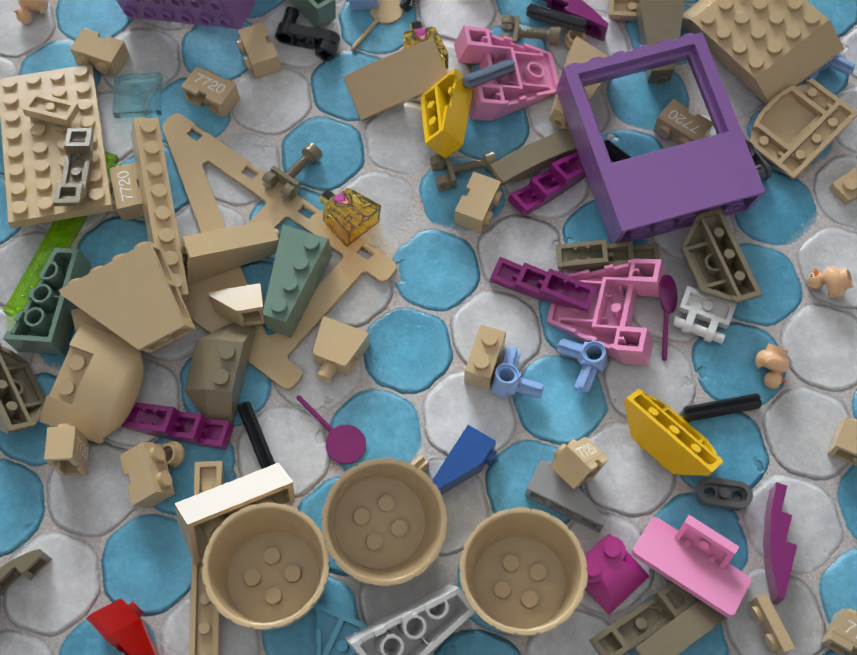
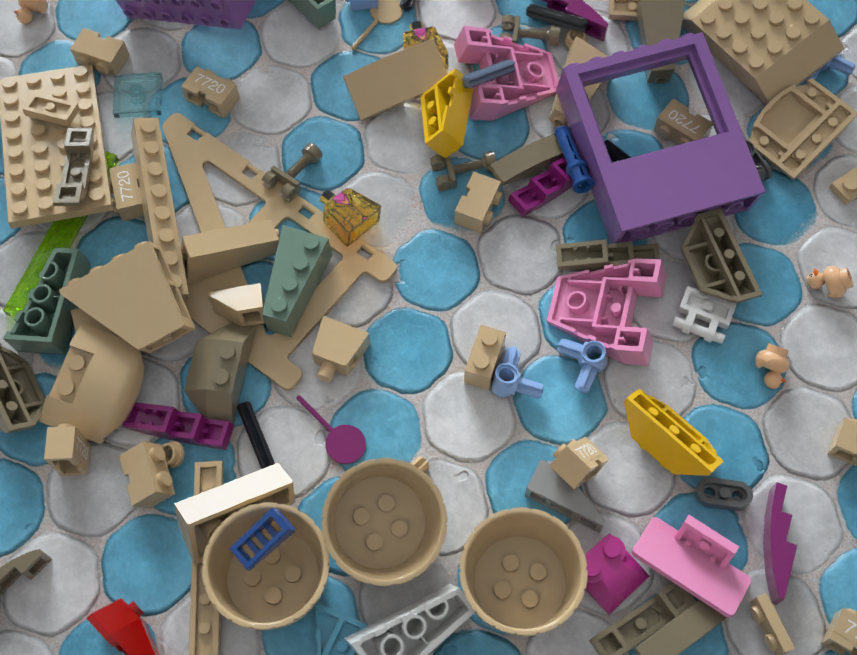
(259, 52): tan brick -> none
(269, 546): none -> blue slope
(323, 41): black beam -> none
(466, 459): blue slope -> none
(543, 285): magenta slope -> none
(576, 167): none -> blue pin
(668, 300): magenta piece -> none
(722, 407): black axle -> none

